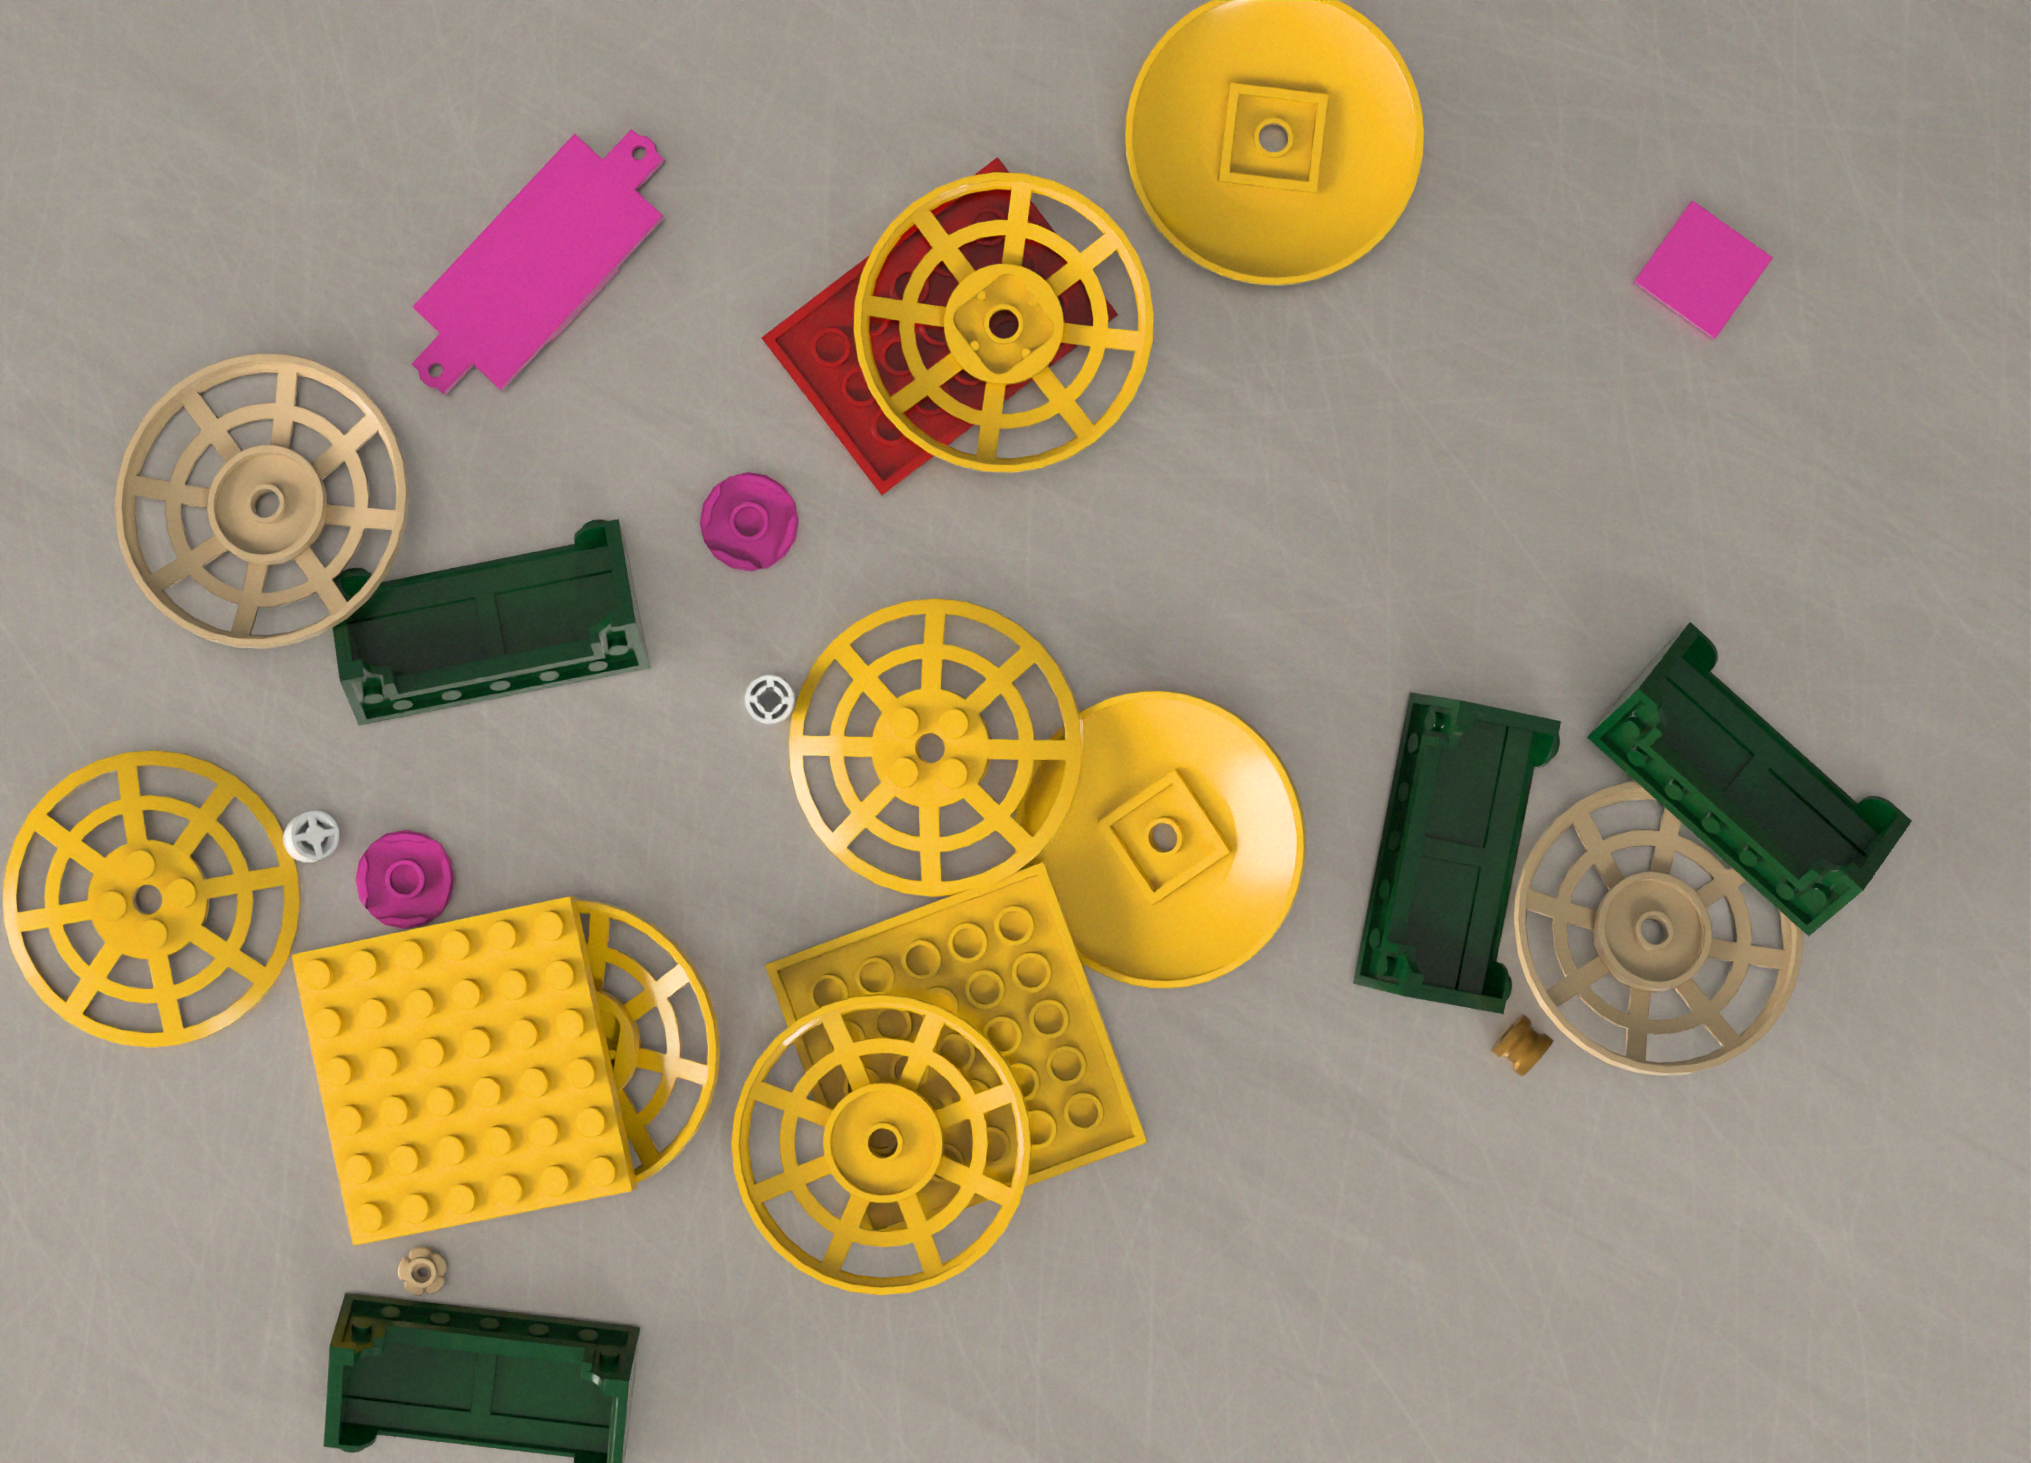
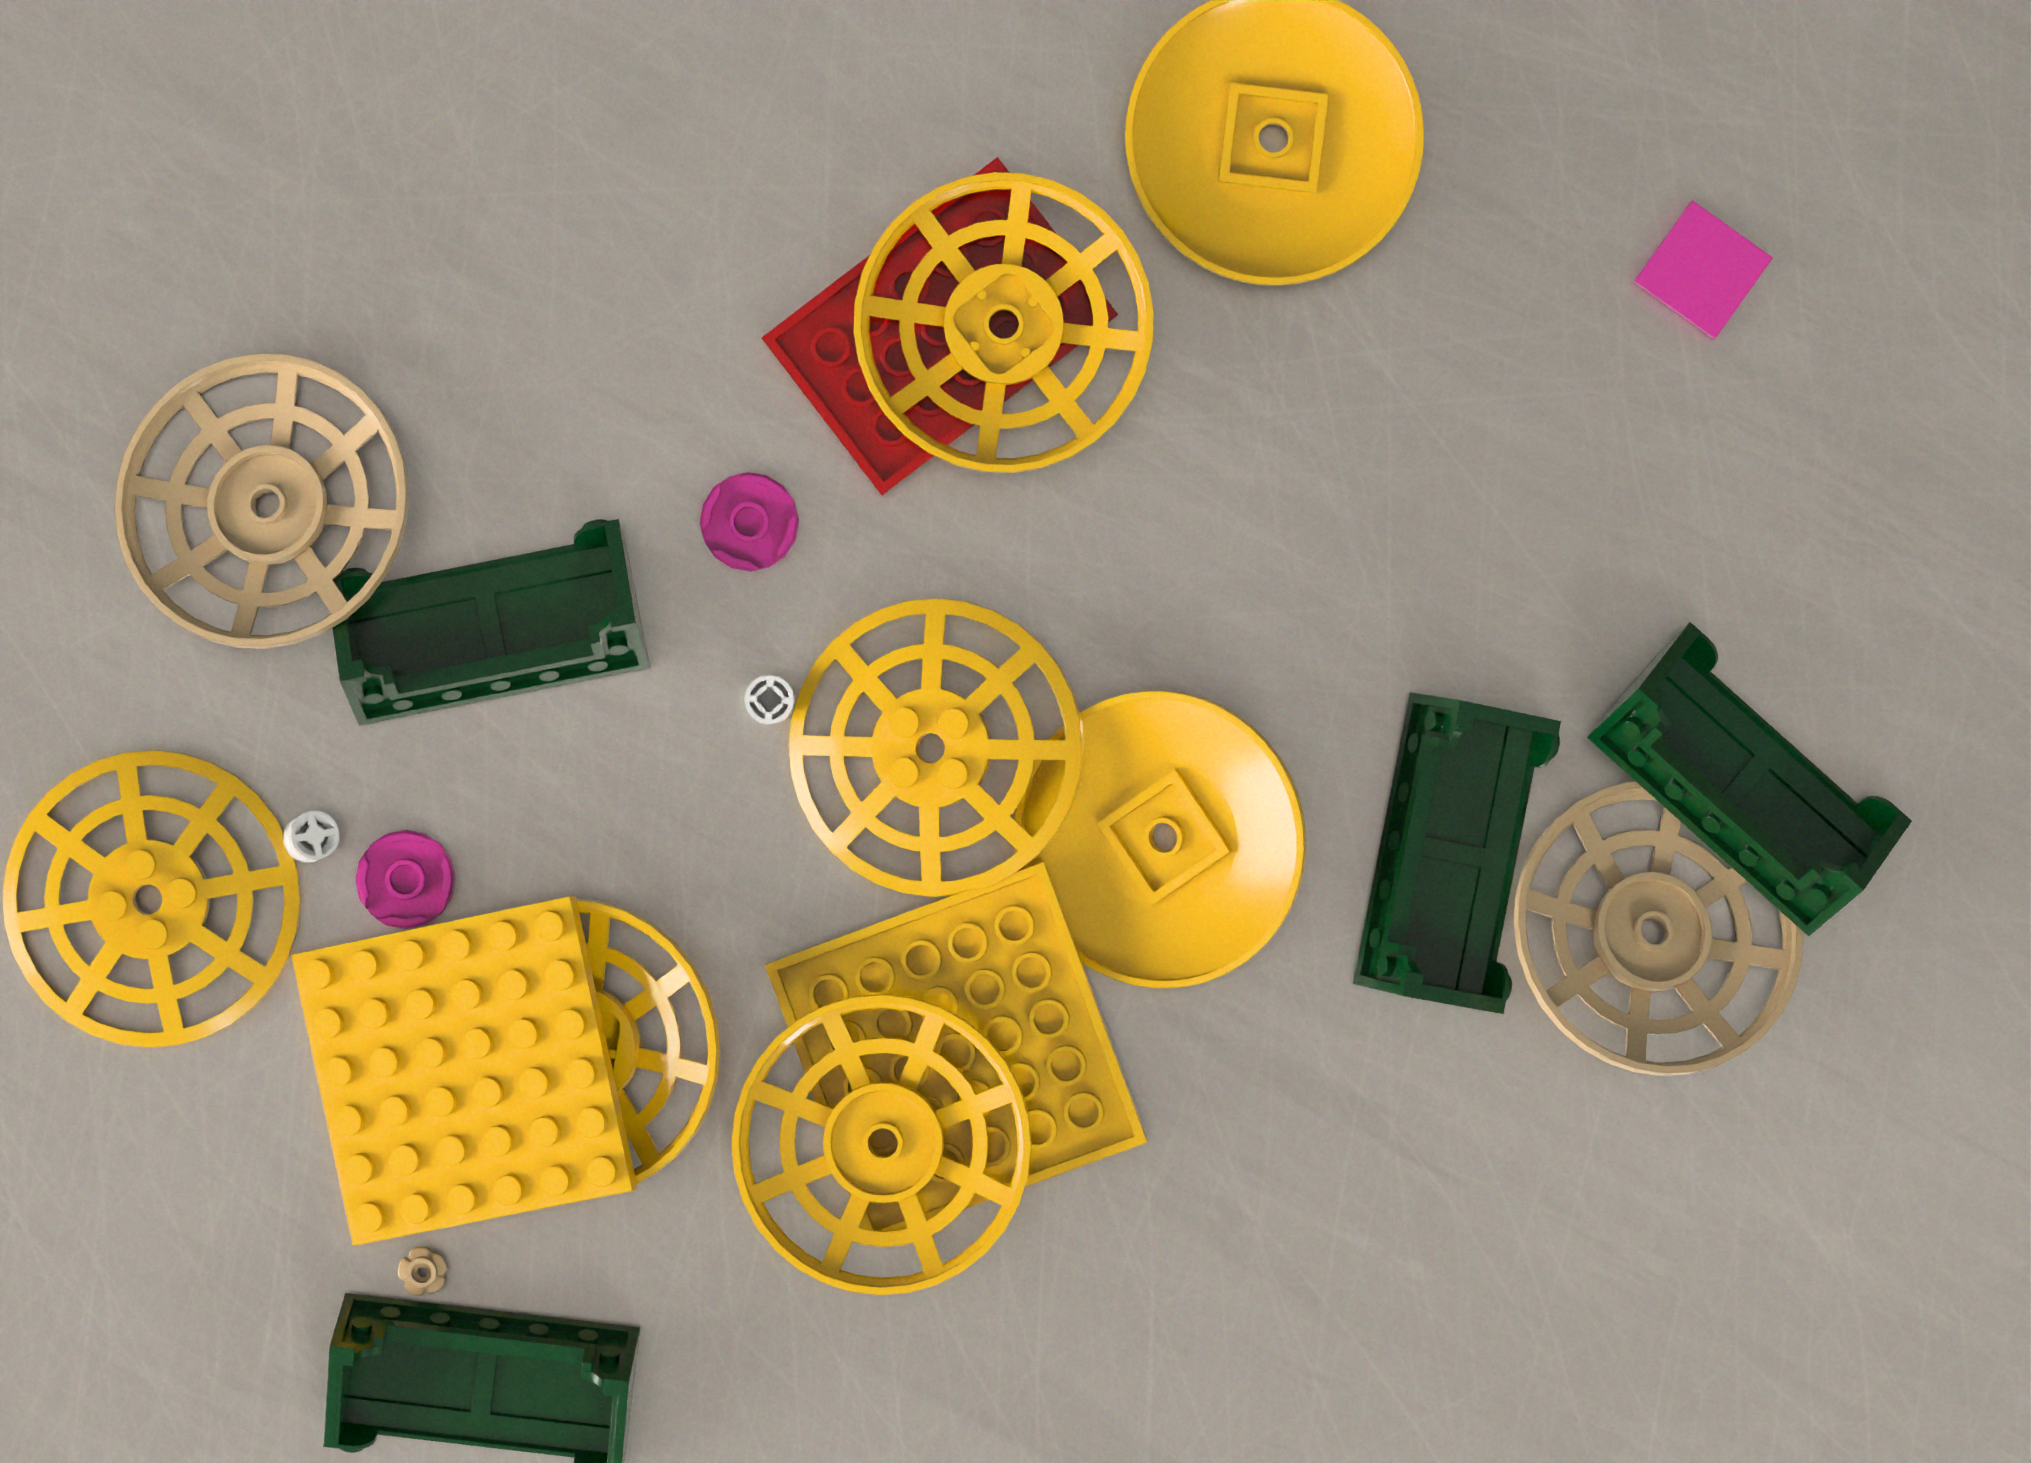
(538, 262): dark pink piece -> none
(1522, 1045): pearl gold wheel -> none

